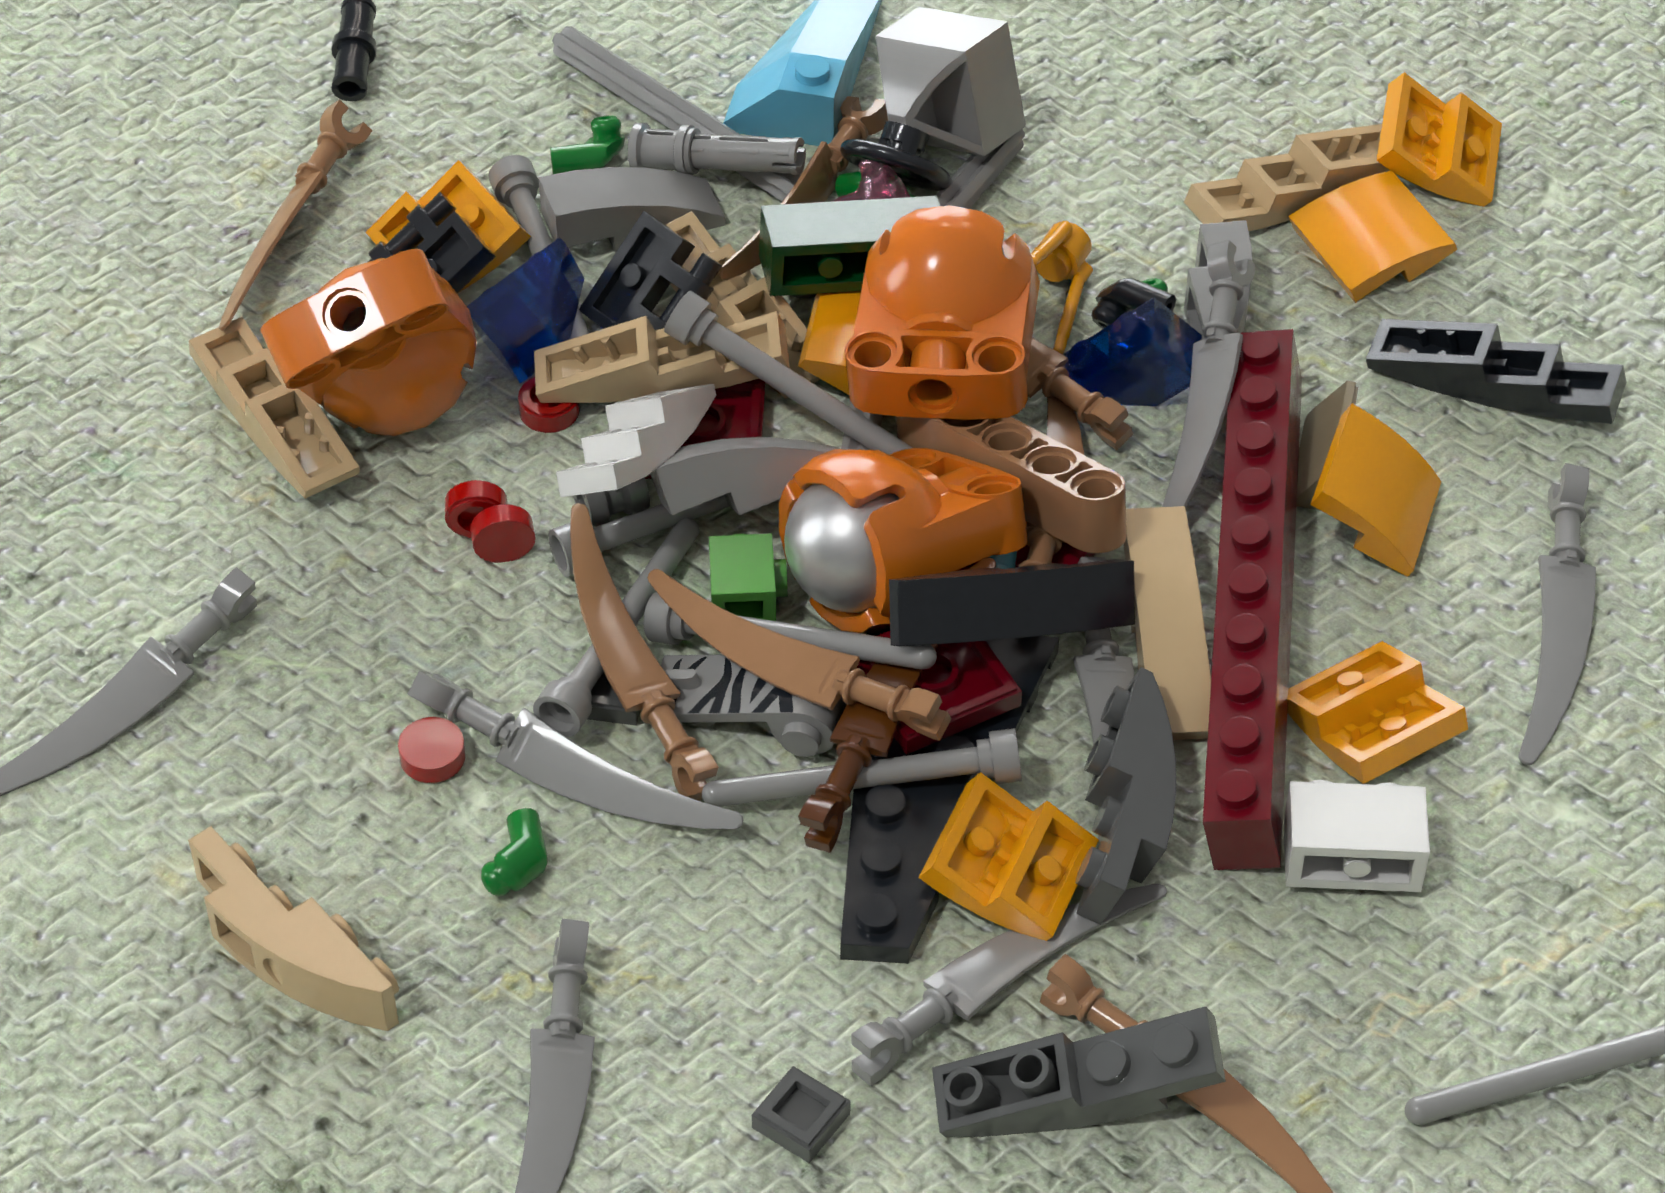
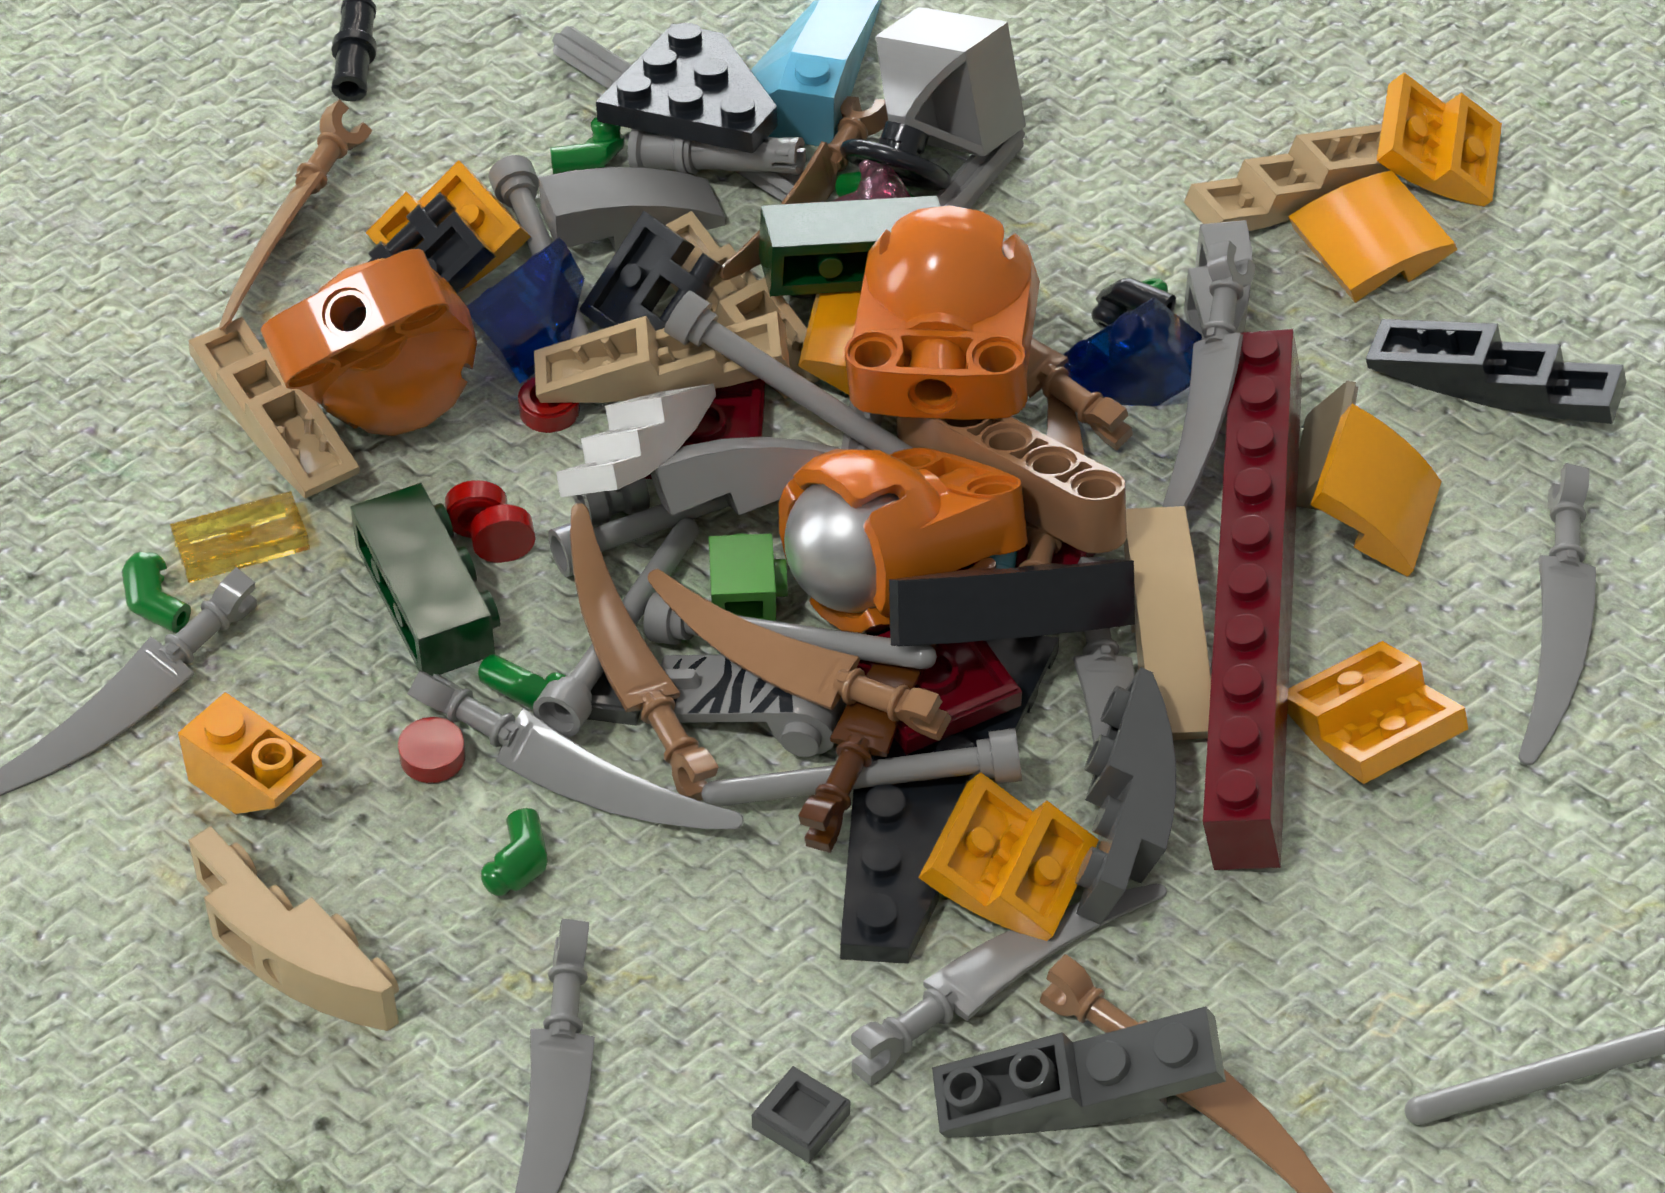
(145, 595): none -> green arm
(241, 544): none -> clear yellow tile
(243, 757): none -> light orange slope
(425, 580): none -> brick
(513, 680): none -> green arm
(692, 90): none -> plate
(1060, 258): light orange plant -> none
(1356, 836): white brick -> none

